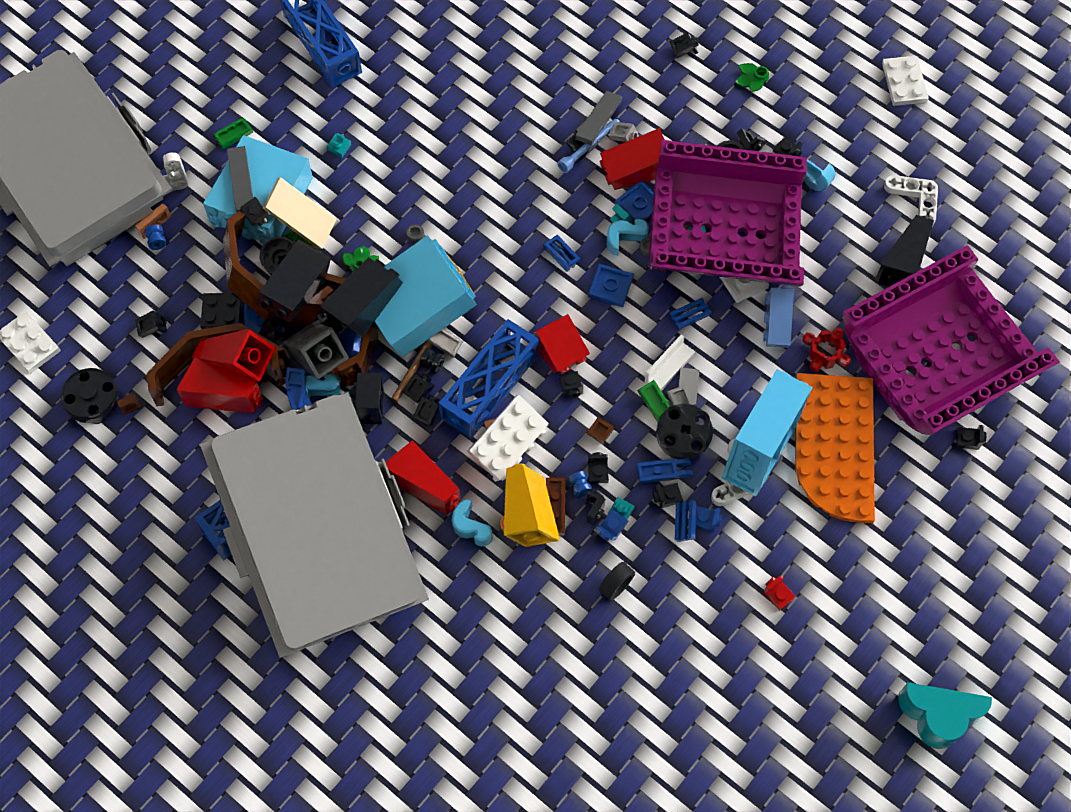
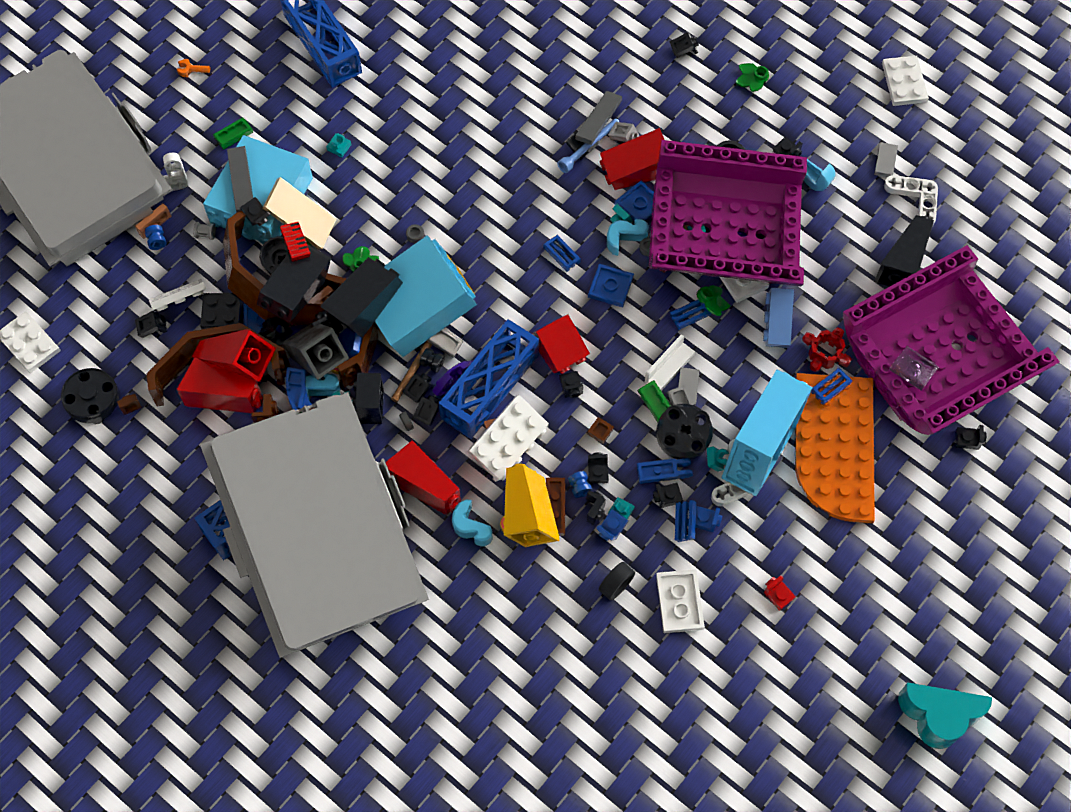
(177, 295): none -> white plate
(191, 68): none -> orange bar
(203, 230): none -> light grey bush
(269, 409): none -> reddish brown bracket
(295, 241): none -> red tile
(406, 421): none -> dark grey tile
(445, 383): none -> dark purple plate
(680, 601): none -> white plate
(712, 299): none -> green plate
(715, 458): none -> teal tile
(749, 142): black bracket -> none
(820, 395): none -> blue tile
(886, 159): none -> light grey tile
(914, 368): none -> clear purple plate

